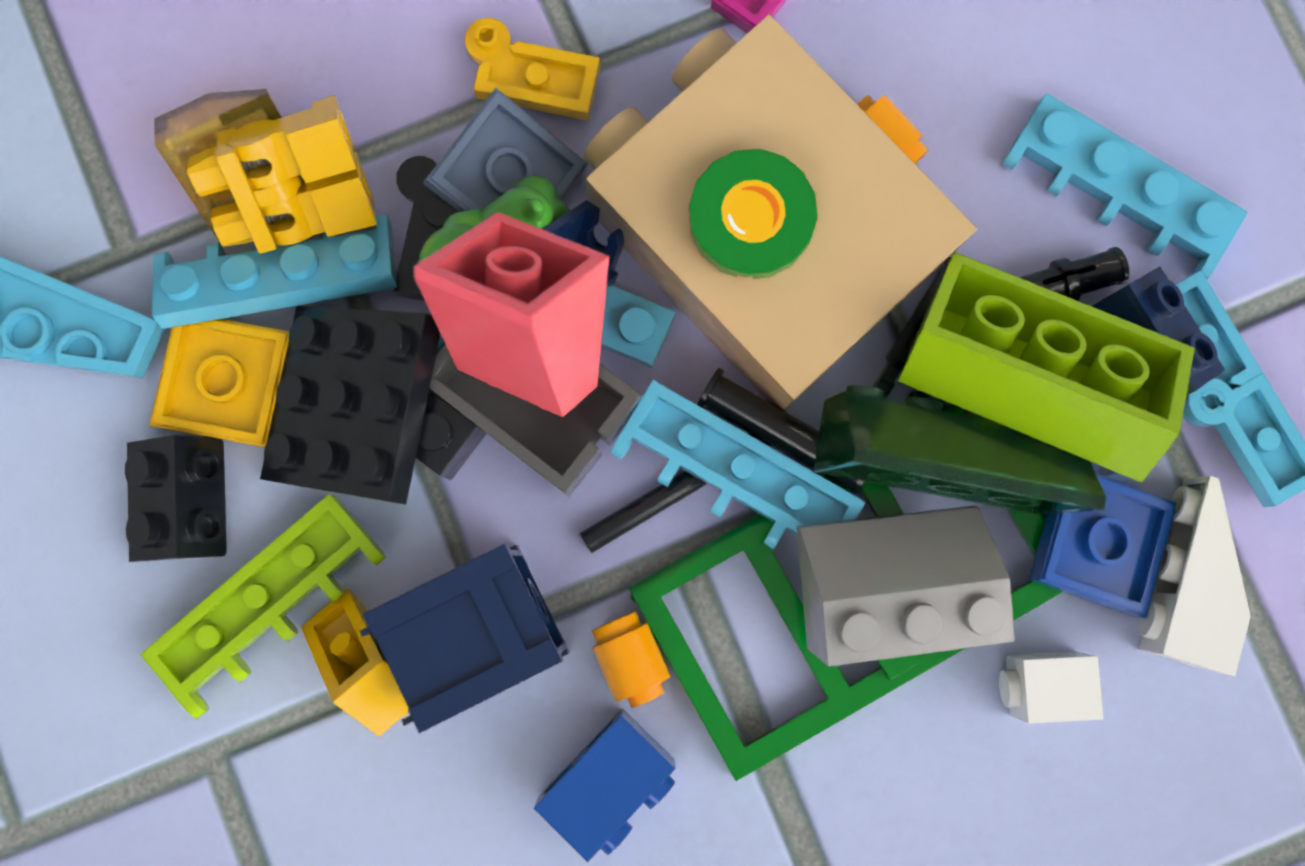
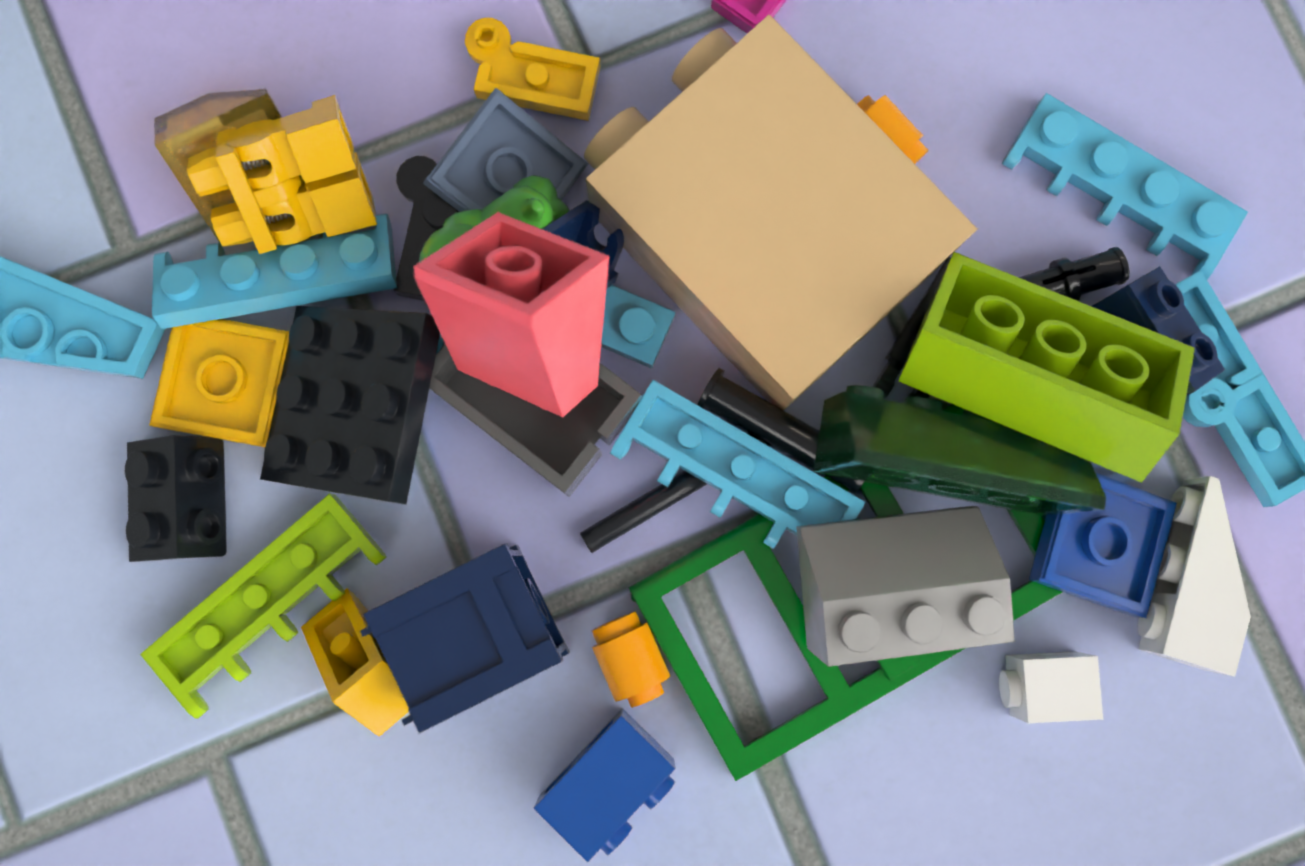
(446, 438): black brick -> none
(752, 213): green tile -> none

